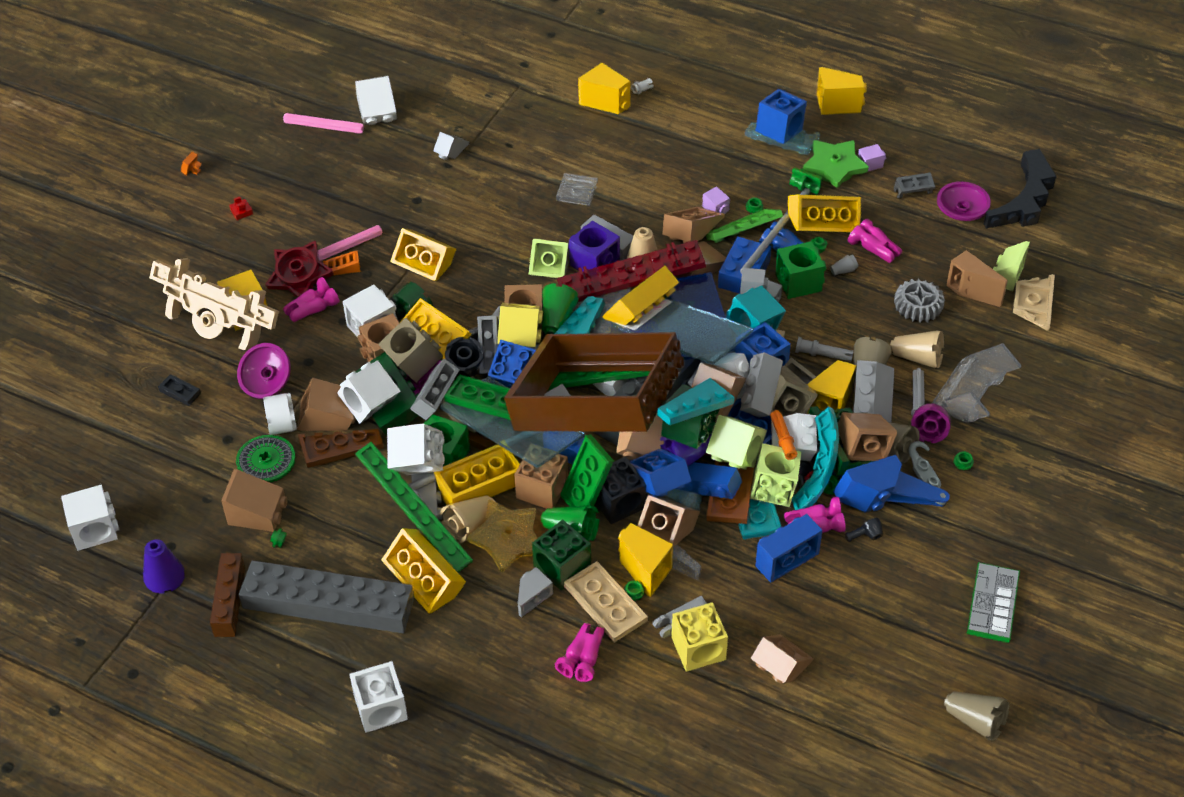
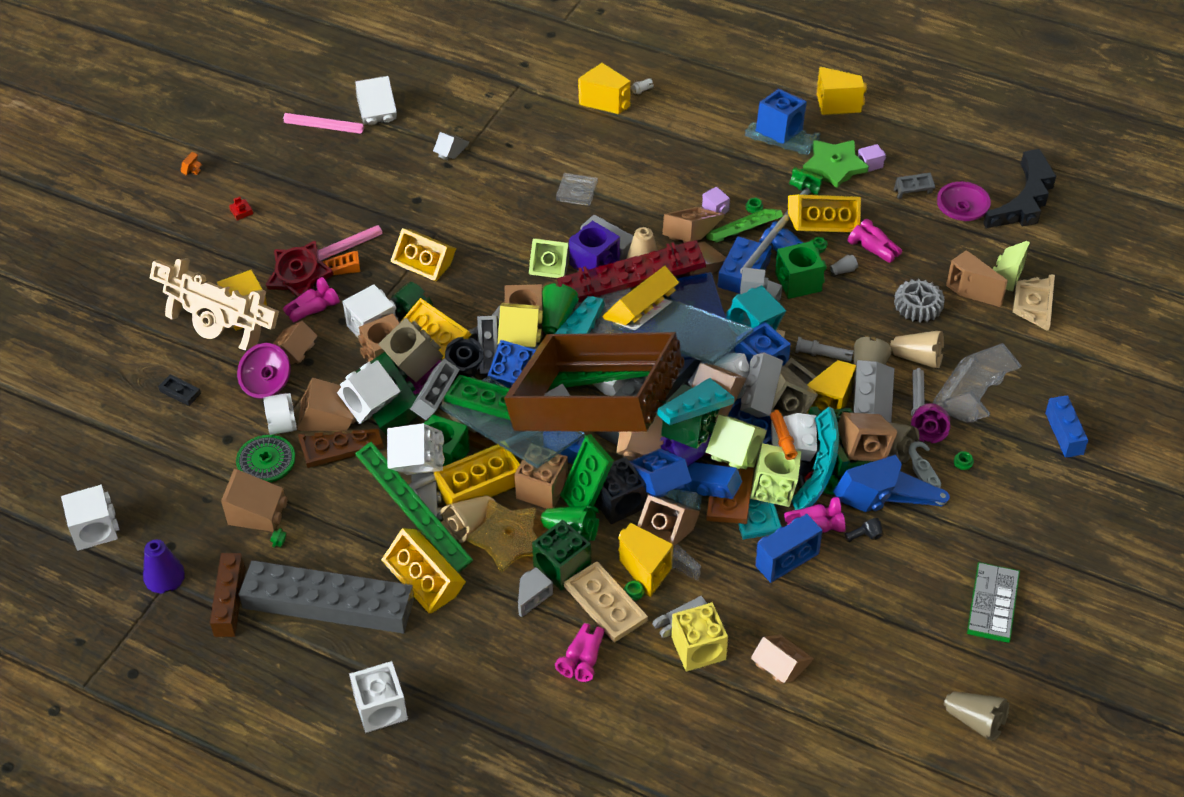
(296, 341): none -> medium nougat slope
(1066, 426): none -> blue brick

